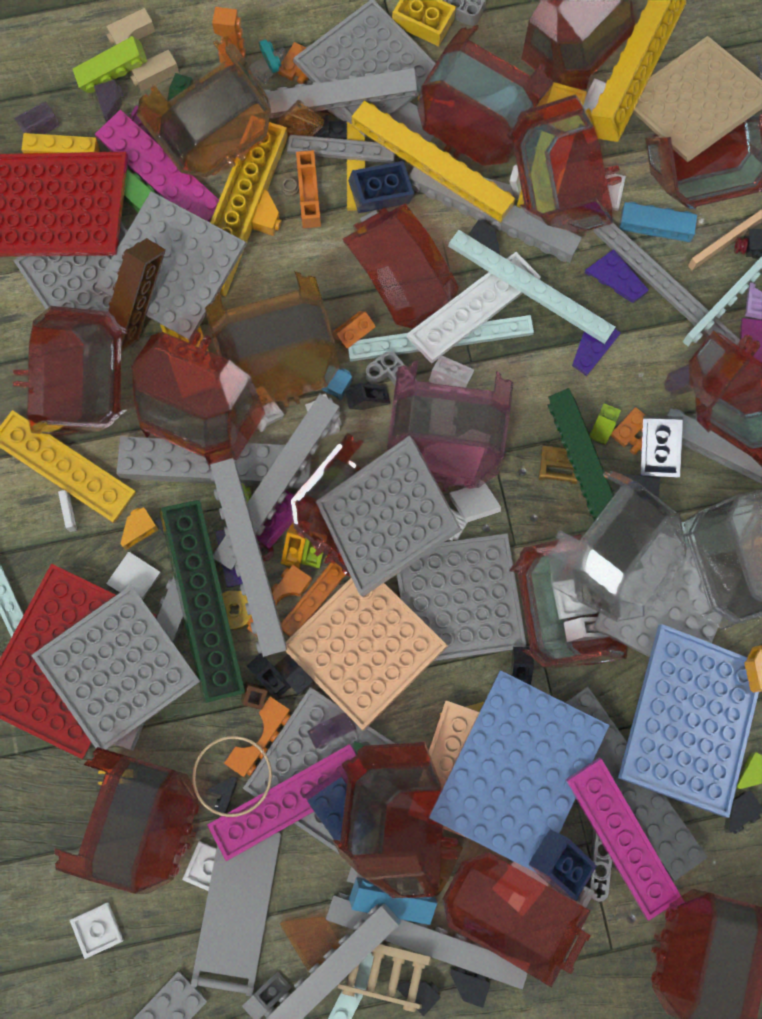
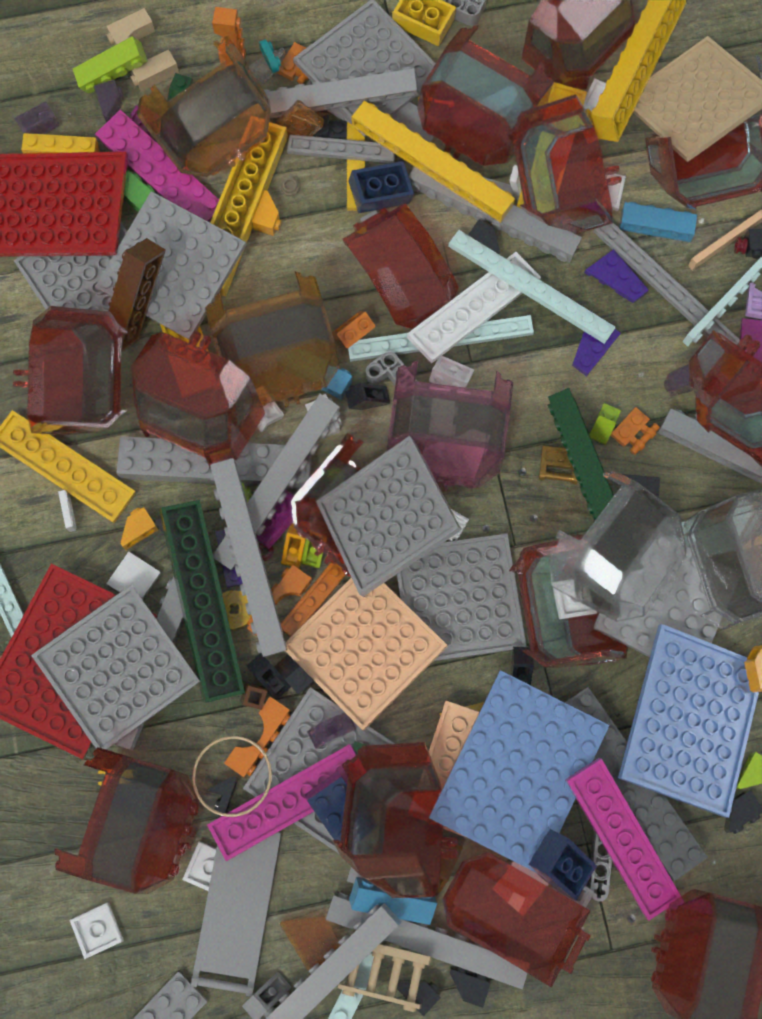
(308, 189): orange arch -> none
(475, 502): white tile -> none
(582, 629): white slope -> none
(661, 446): brick -> none

